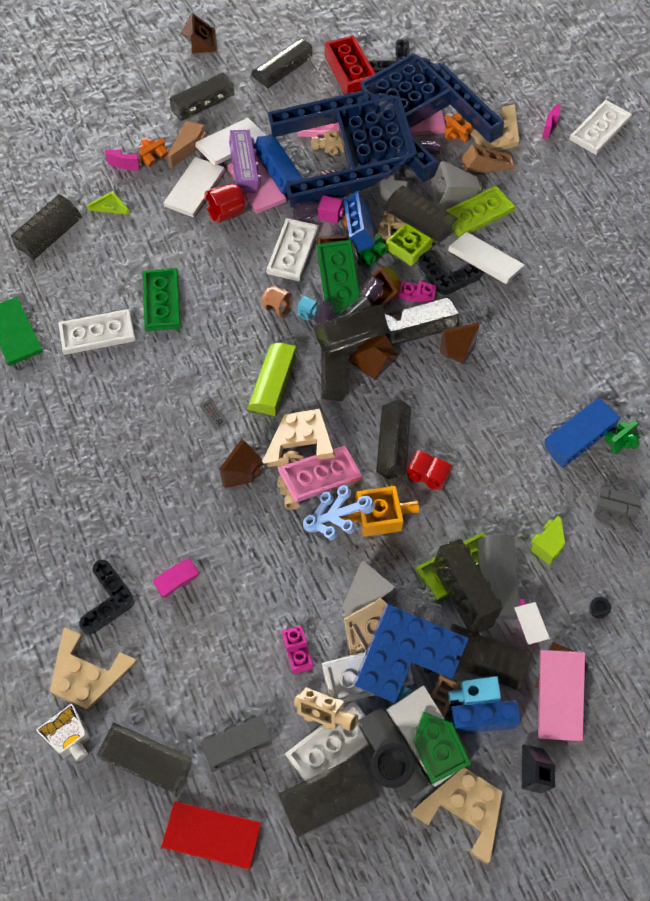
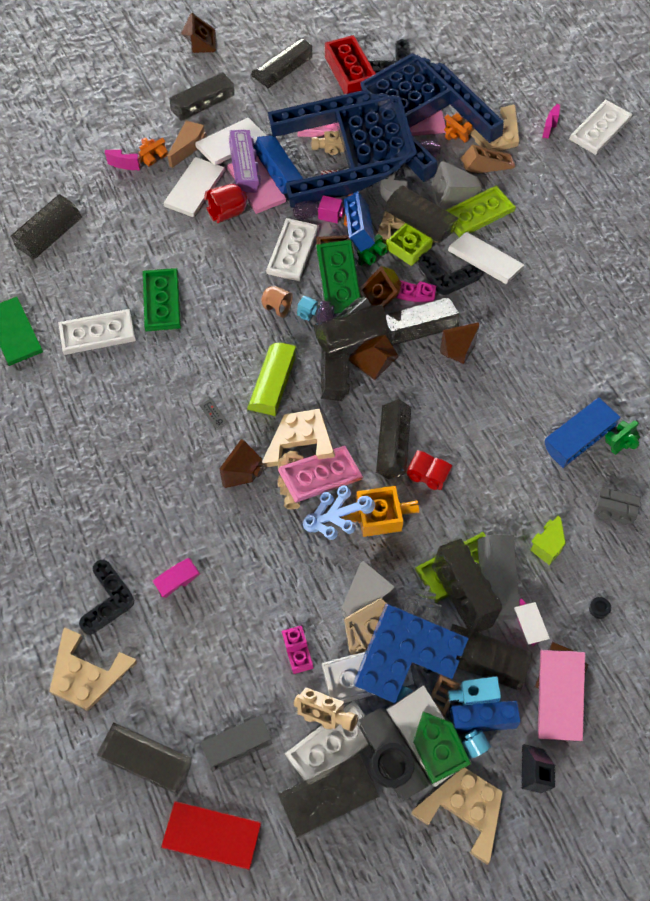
(66, 733): white torso -> none
(109, 203): lime tile -> none
(371, 289): brick -> none
(475, 743): none -> medium azure plate

